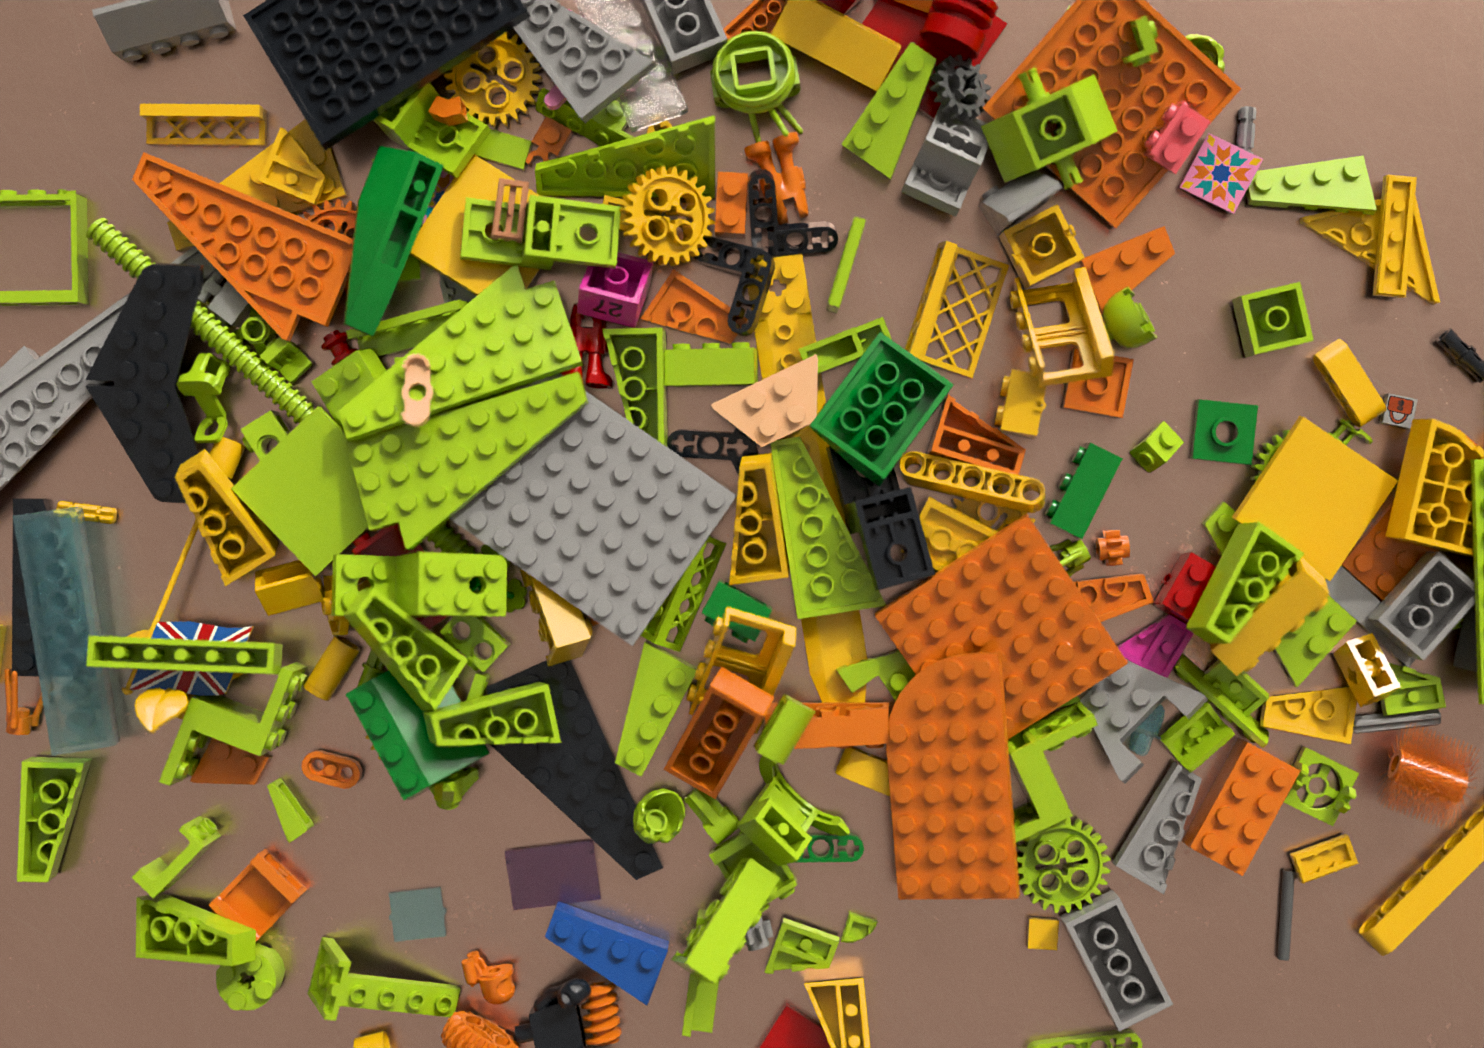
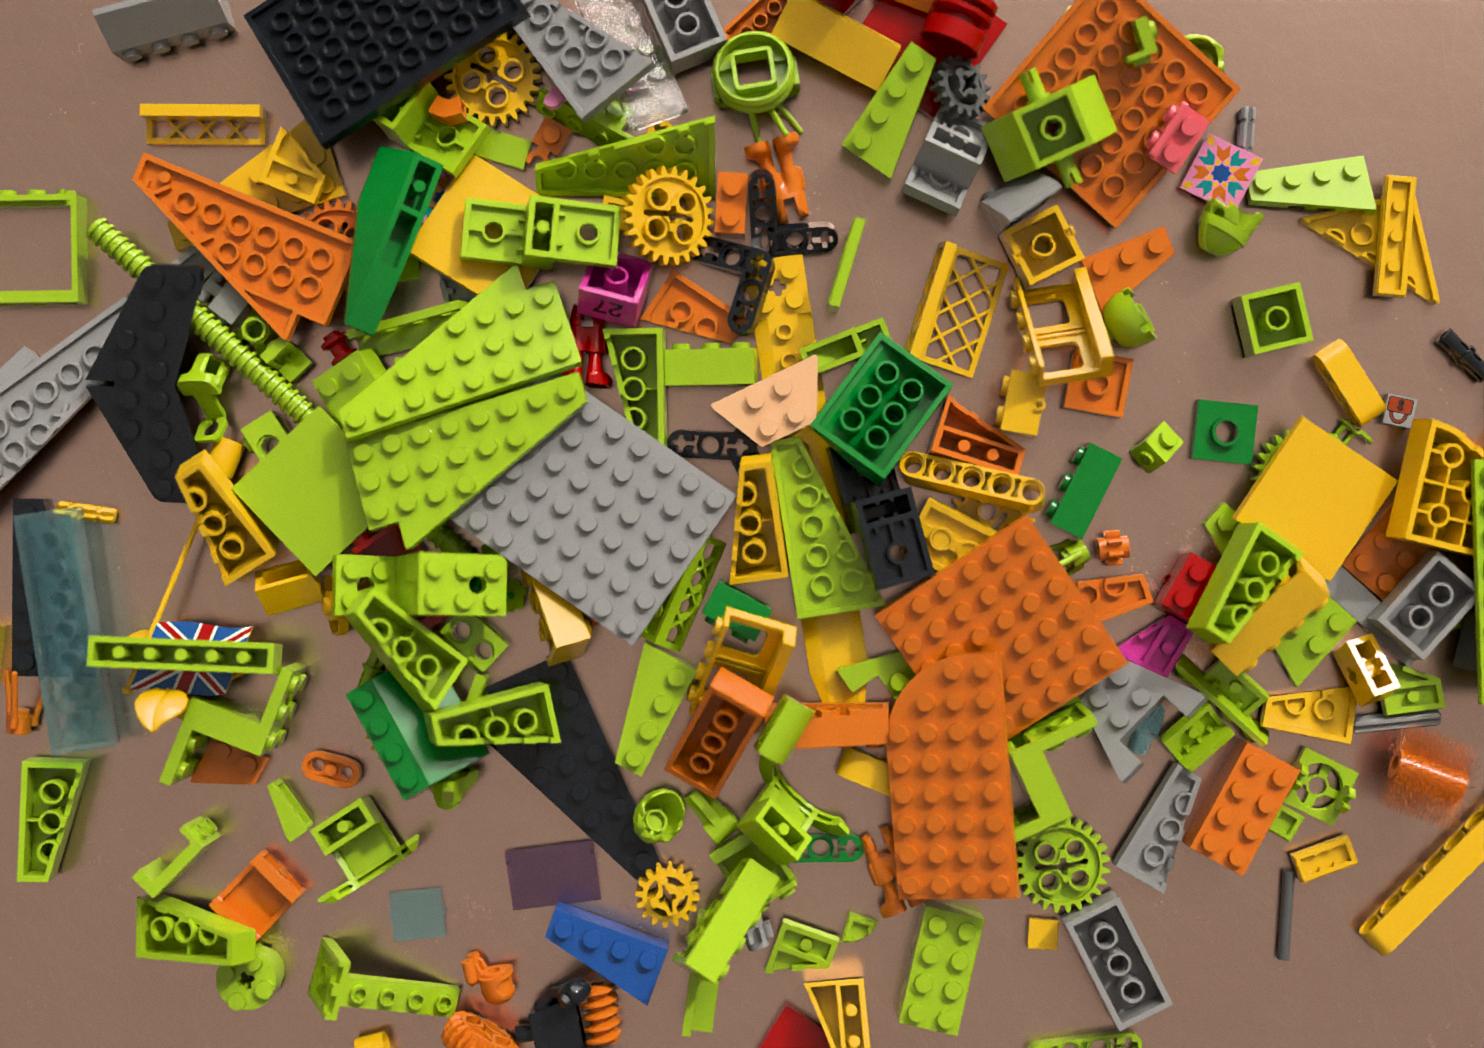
(331, 668): yellow pin -> none
(360, 845): none -> lime piece
(417, 373): light nougat piece -> none
(507, 235): nougat tile -> none
(658, 899): none -> yellow gear
(882, 872): none -> orange piece
(940, 967): none -> lime brick
(1226, 229): none -> lime helmet
(1286, 823): none -> lime tile

